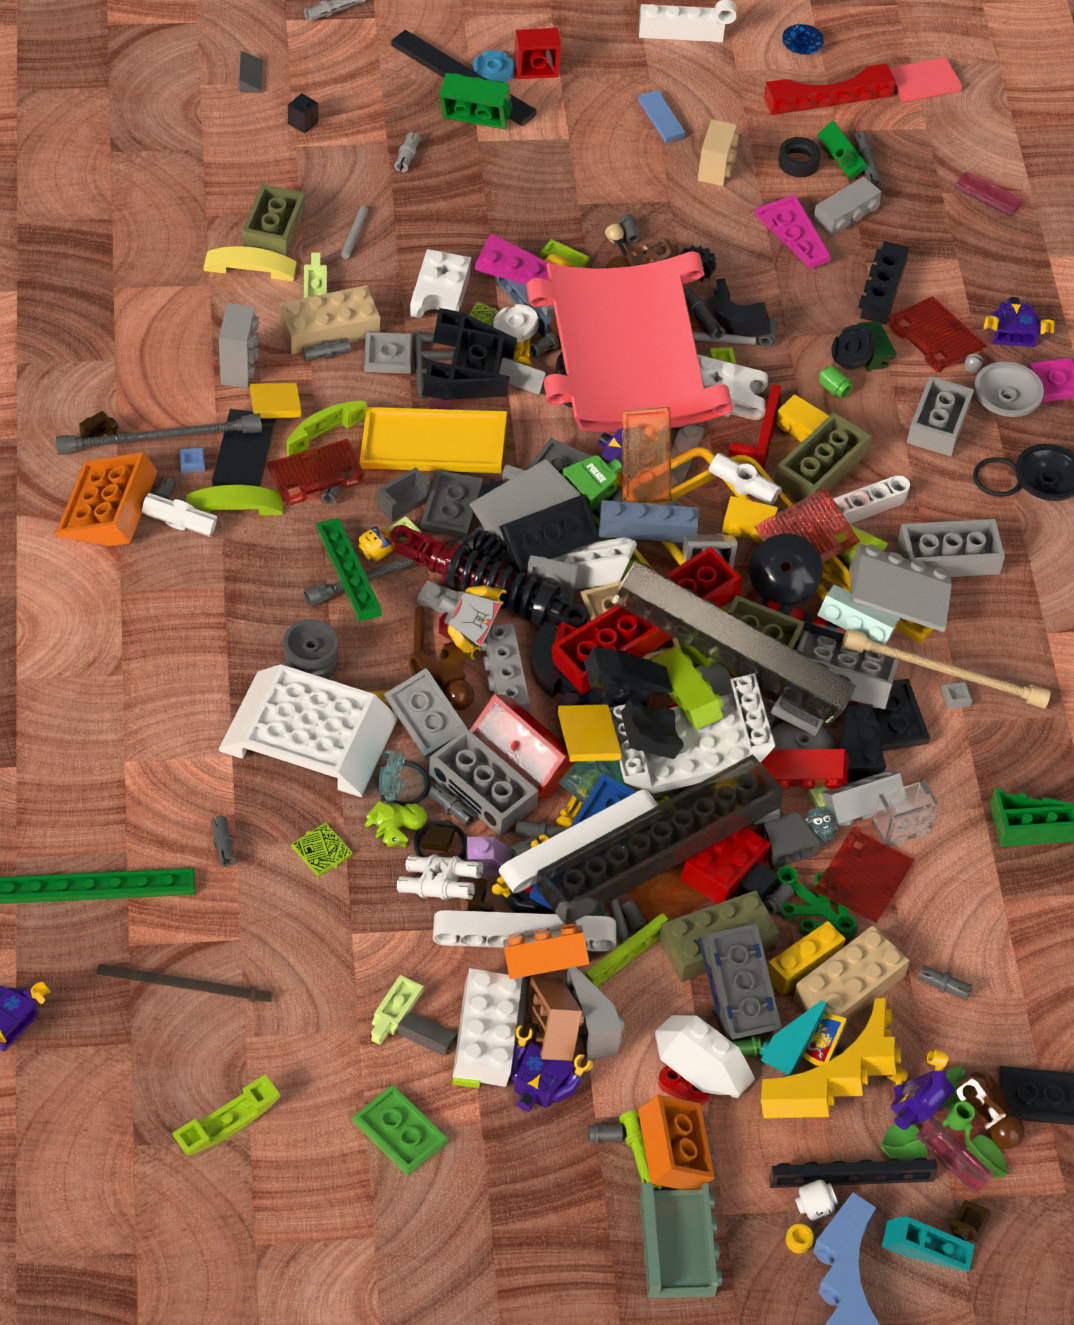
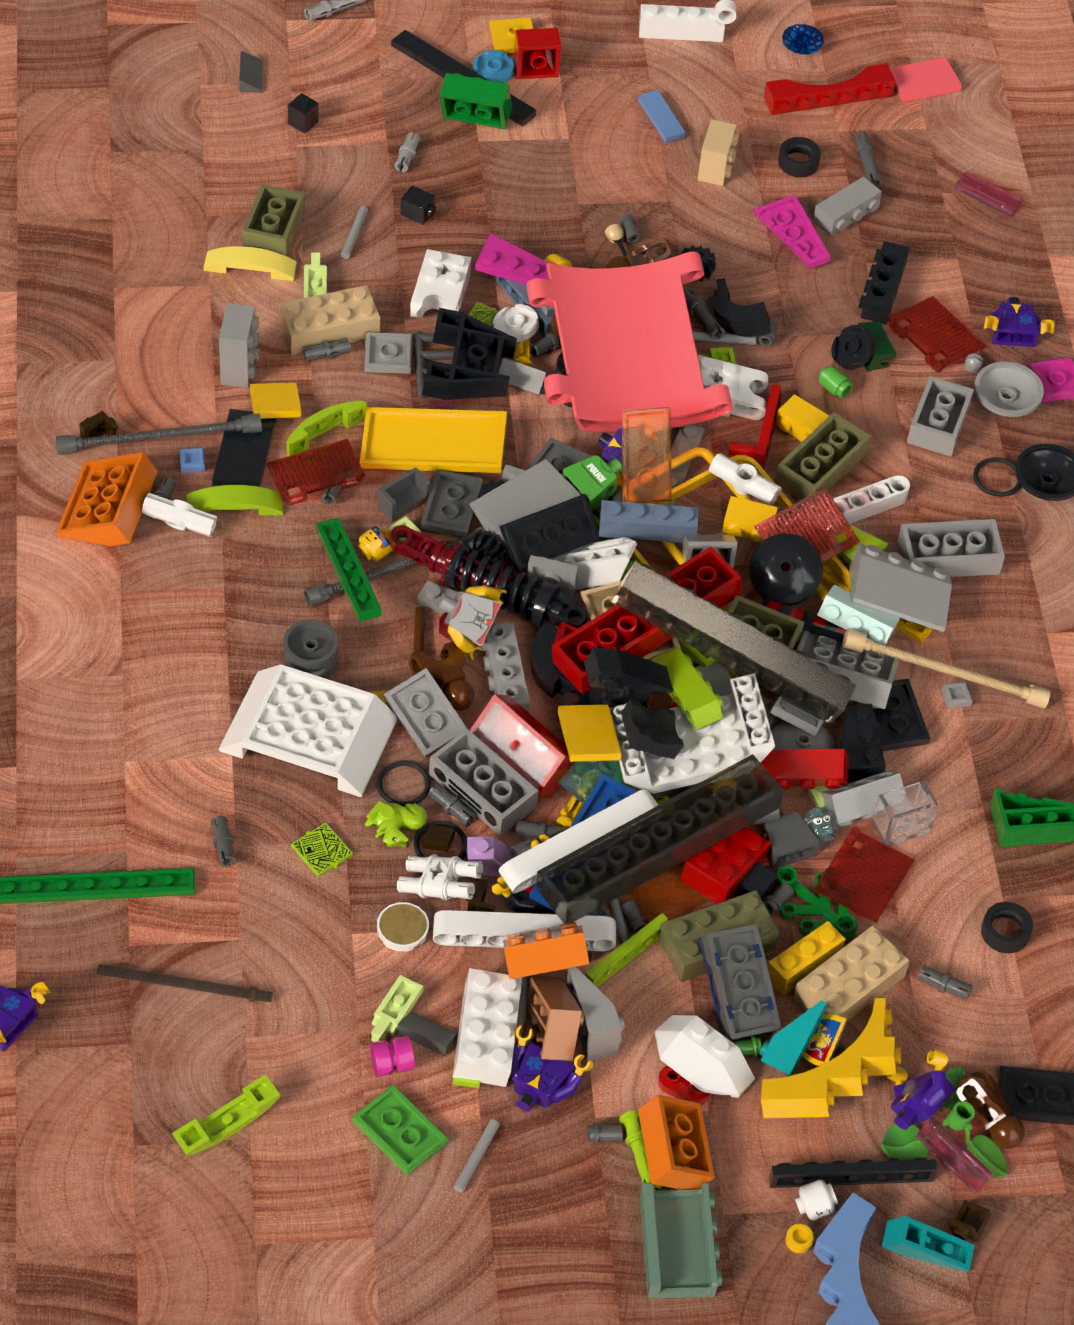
(389, 783): clear light blue plate -> none
(392, 1056): none -> dark pink wheel
(402, 926): none -> pearl gold tile
(418, 205): none -> black brick
(476, 1155): none -> light grey bar
(503, 32): none -> yellow plate
(576, 258): lime tile -> none
(842, 150): green piece -> none
(1014, 912): none -> black tyre

